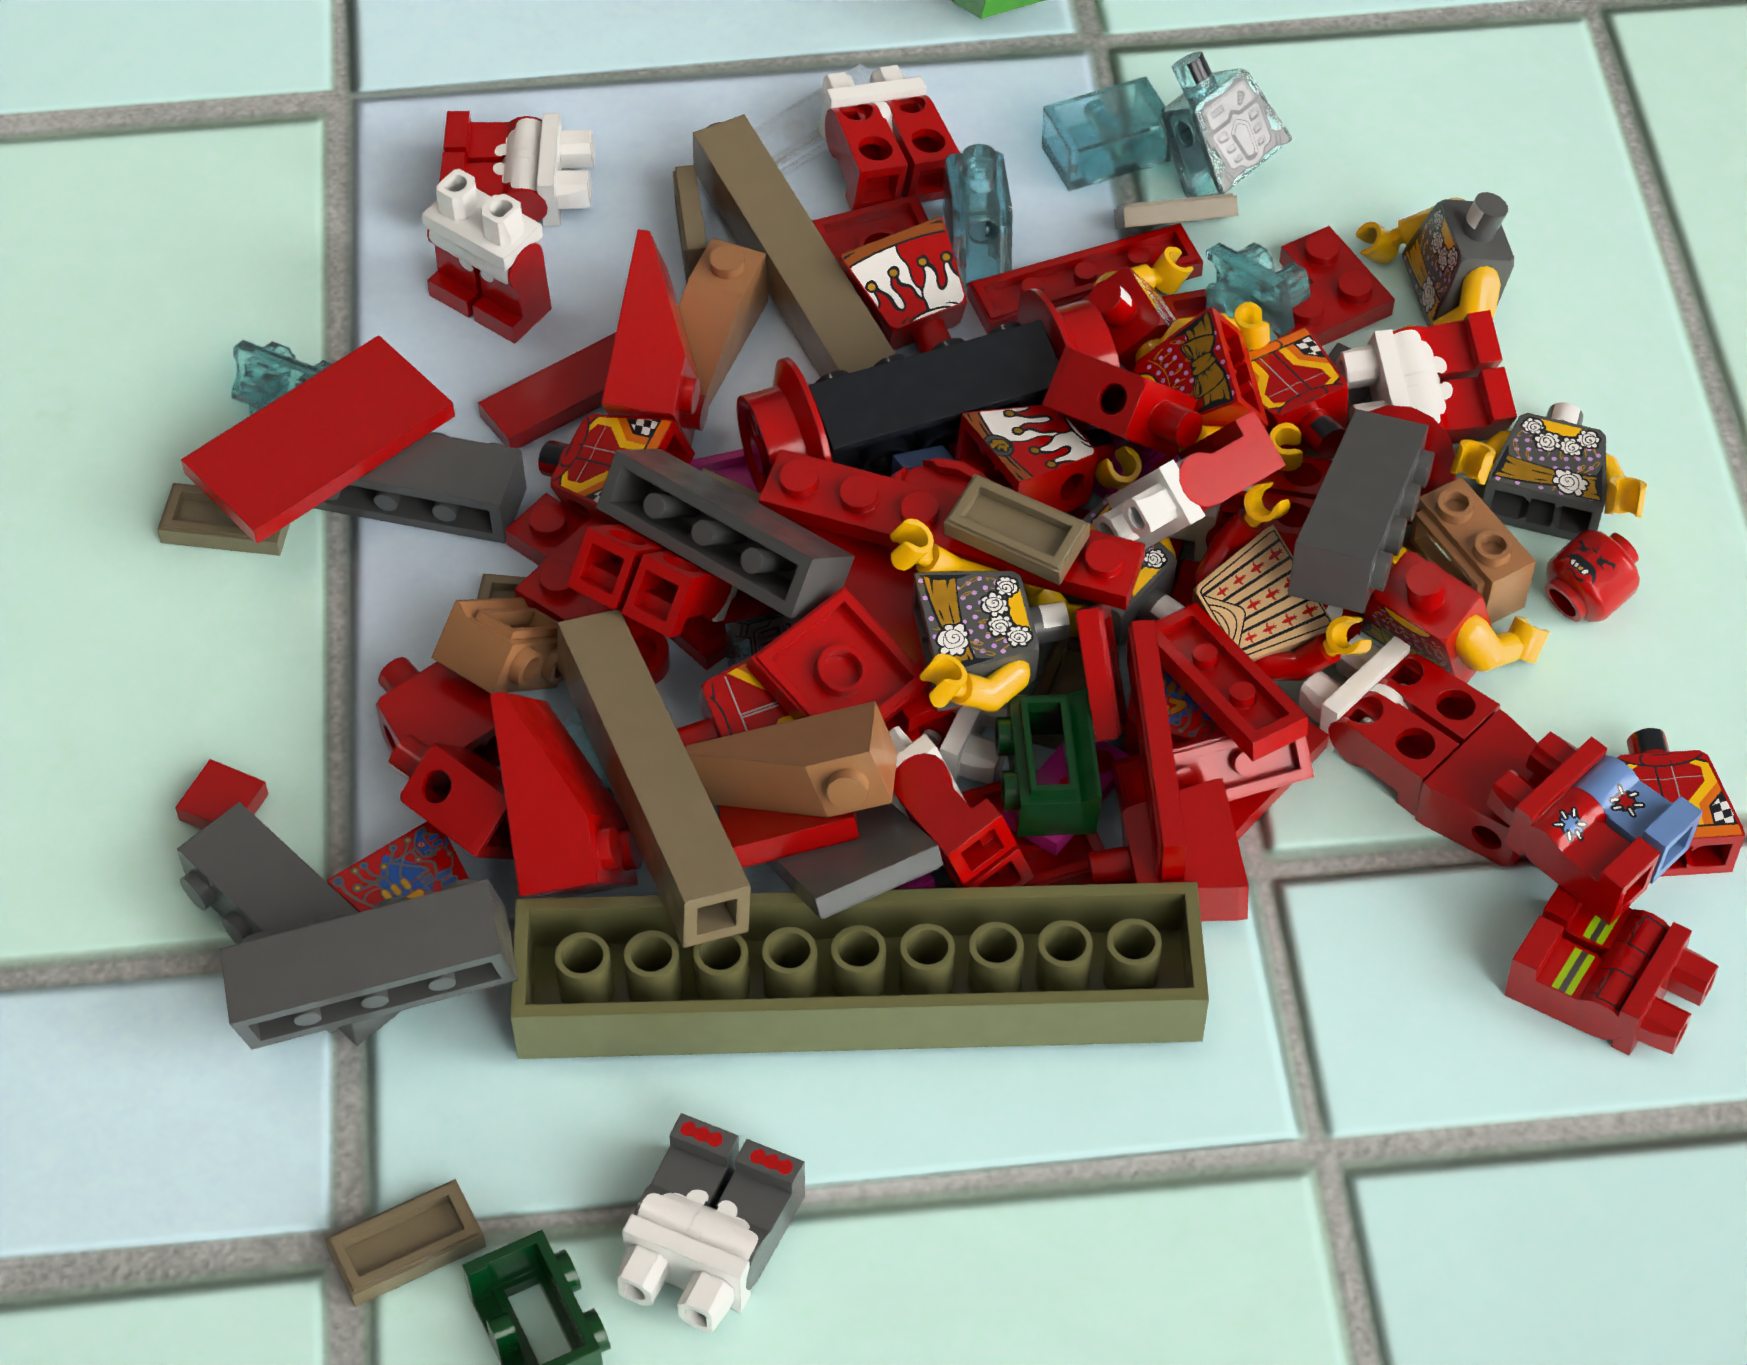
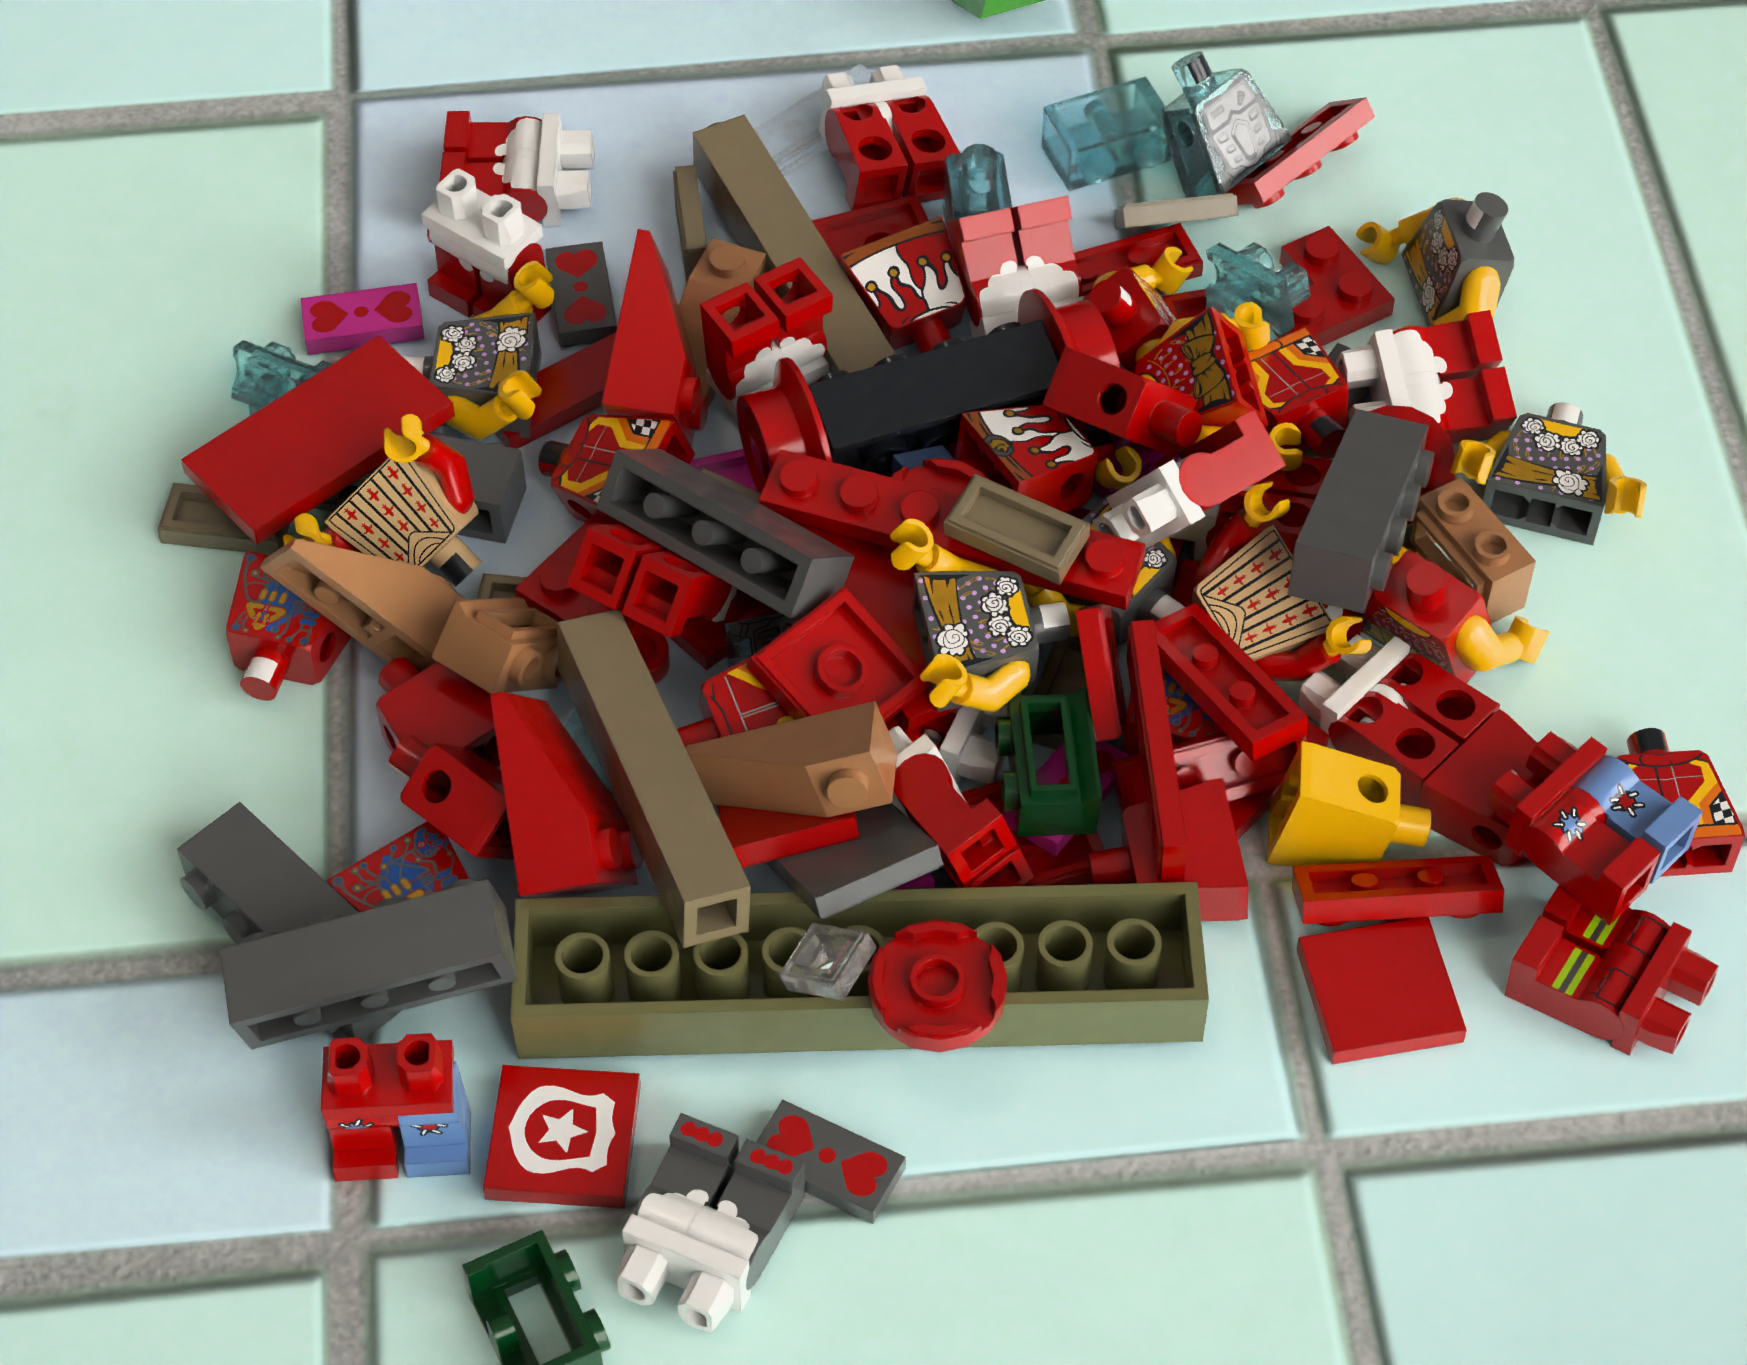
(217, 791): red tile -> none
(277, 634): none -> red torso
(357, 317): none -> dark pink tile
(376, 600): none -> medium nougat slope
(389, 1089): none -> red hips
(405, 1242): dark tan tile -> none
(407, 507): none -> torso
(492, 360): none -> torso
(543, 528): red plate -> none
(562, 1136): none -> red tile
(581, 293): none -> dark grey tile
(768, 328): none -> red hips
(827, 961): none -> clear tile
(838, 1162): none -> dark grey tile
(937, 986): none -> red tile
(1011, 253): none -> hips
(1325, 131): none -> plate
(1339, 811): none -> yellow torso
(1380, 990): none -> red tile
(1397, 890): none -> red plate
(1592, 576): red head -> none

